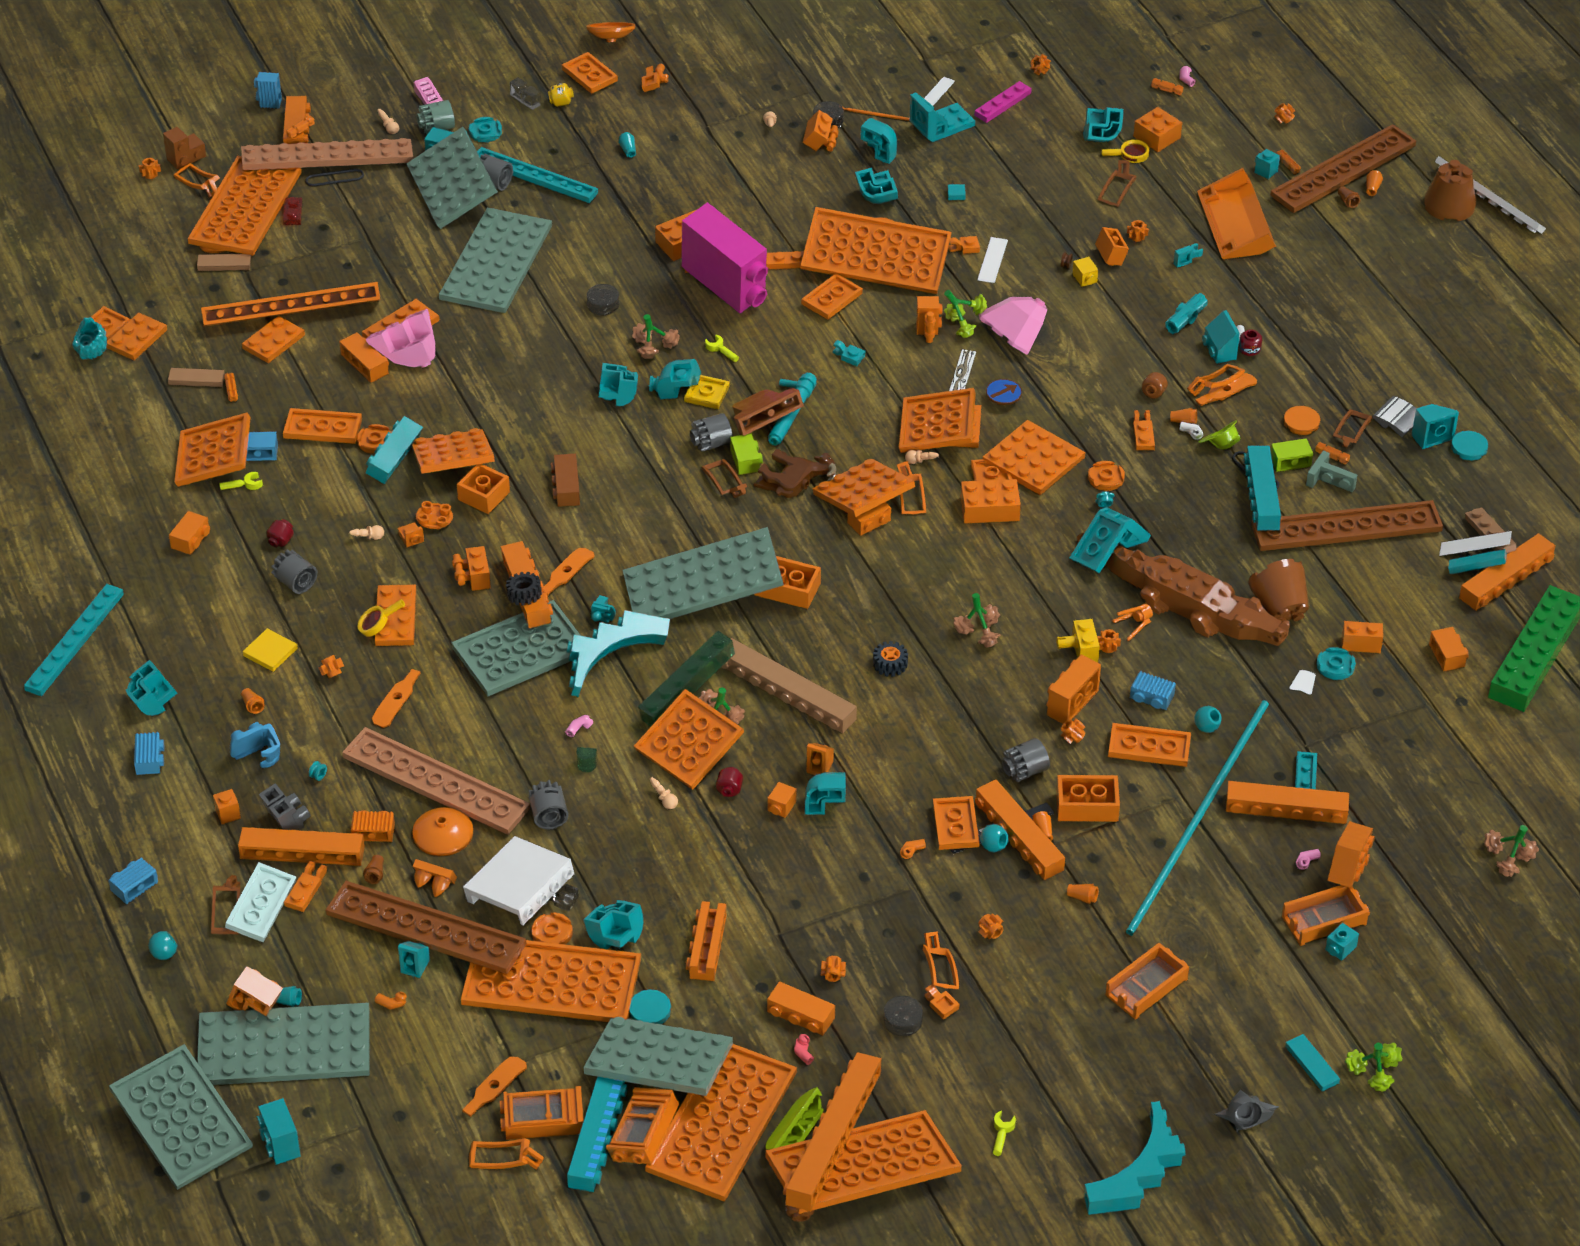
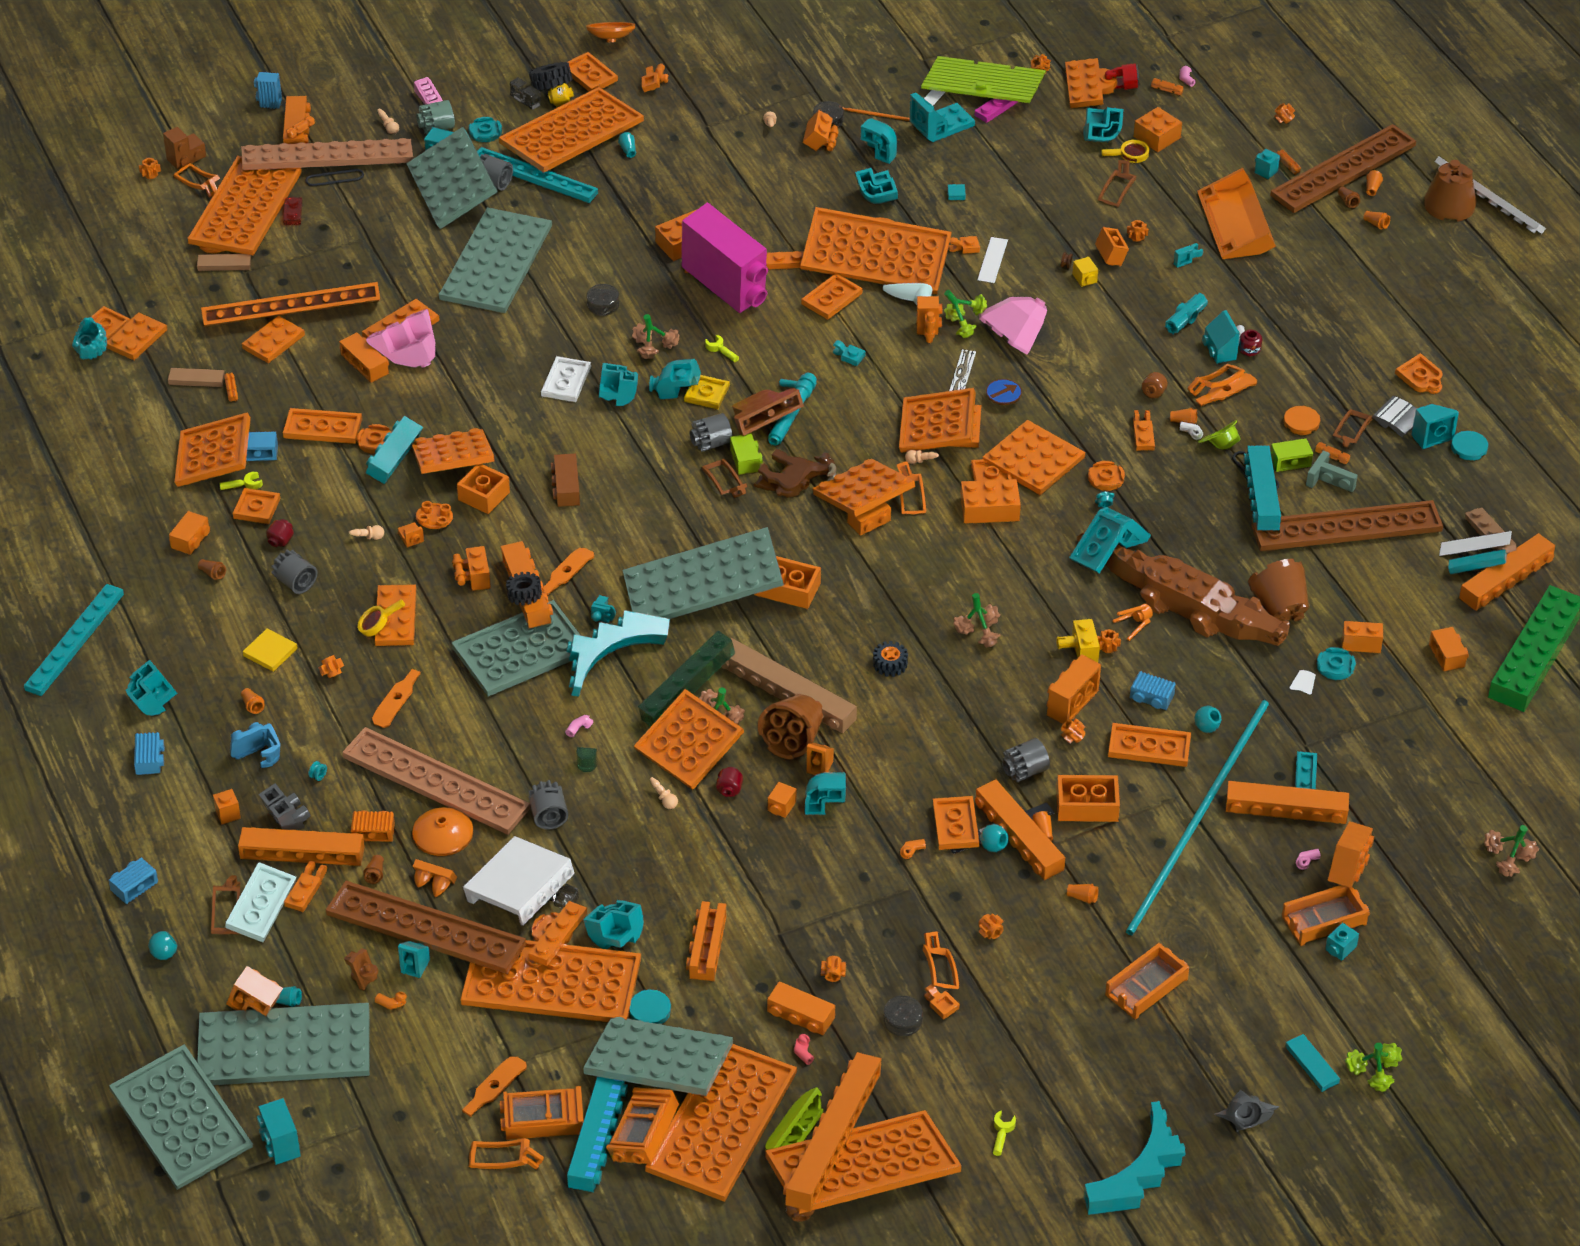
(214, 569): none -> dark orange cone
(256, 506): none -> orange plate
(362, 969): none -> dark orange hips
(550, 75): none -> black tyre
(557, 933): none -> orange plate
(566, 379): none -> white tile
(571, 129): none -> orange plate
(790, 725): none -> dark orange cone
(908, 291): none -> light aqua piece
(983, 79): none -> lime door
(1089, 82): none -> orange plate
(1378, 219): none -> orange cone
(1421, 375): none -> orange plate

